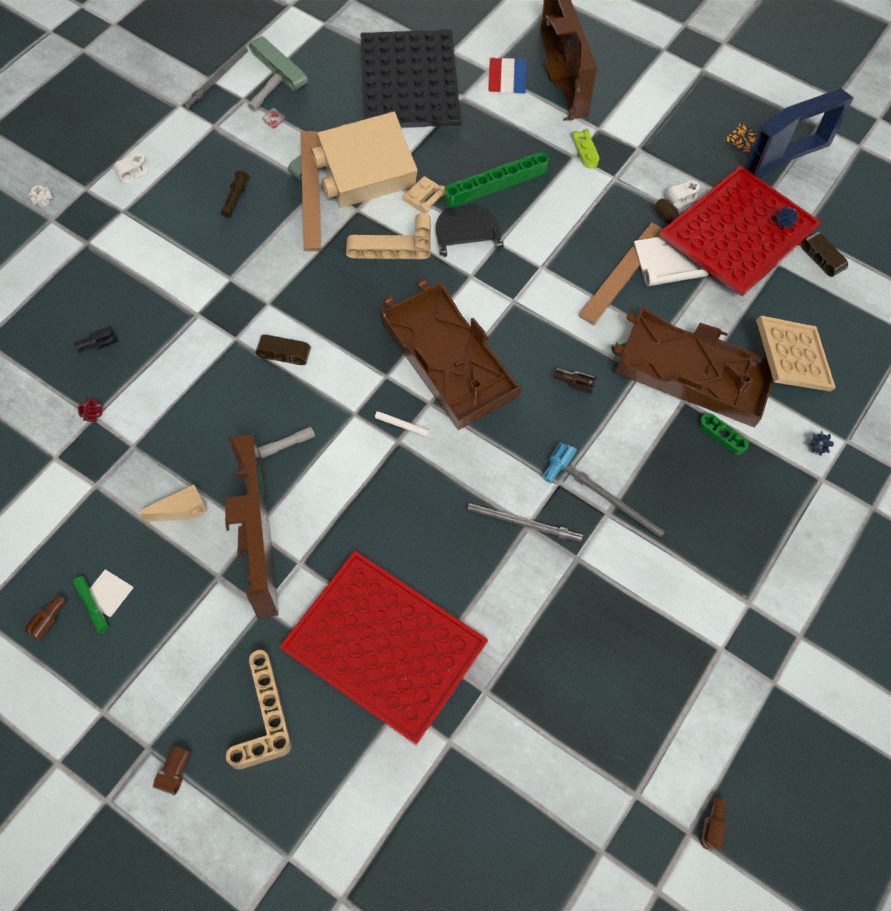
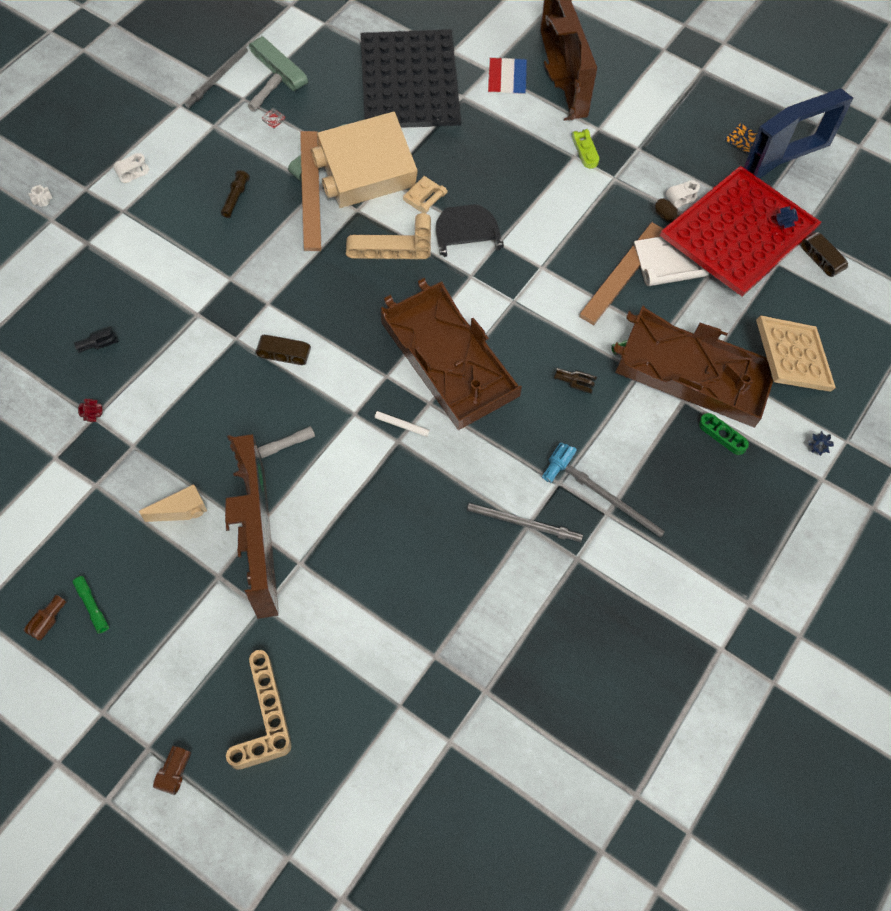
(109, 592): white sticker -> none
(384, 646): red plate -> none
(496, 179): green beam -> none
(715, 826): reddish brown arm -> none

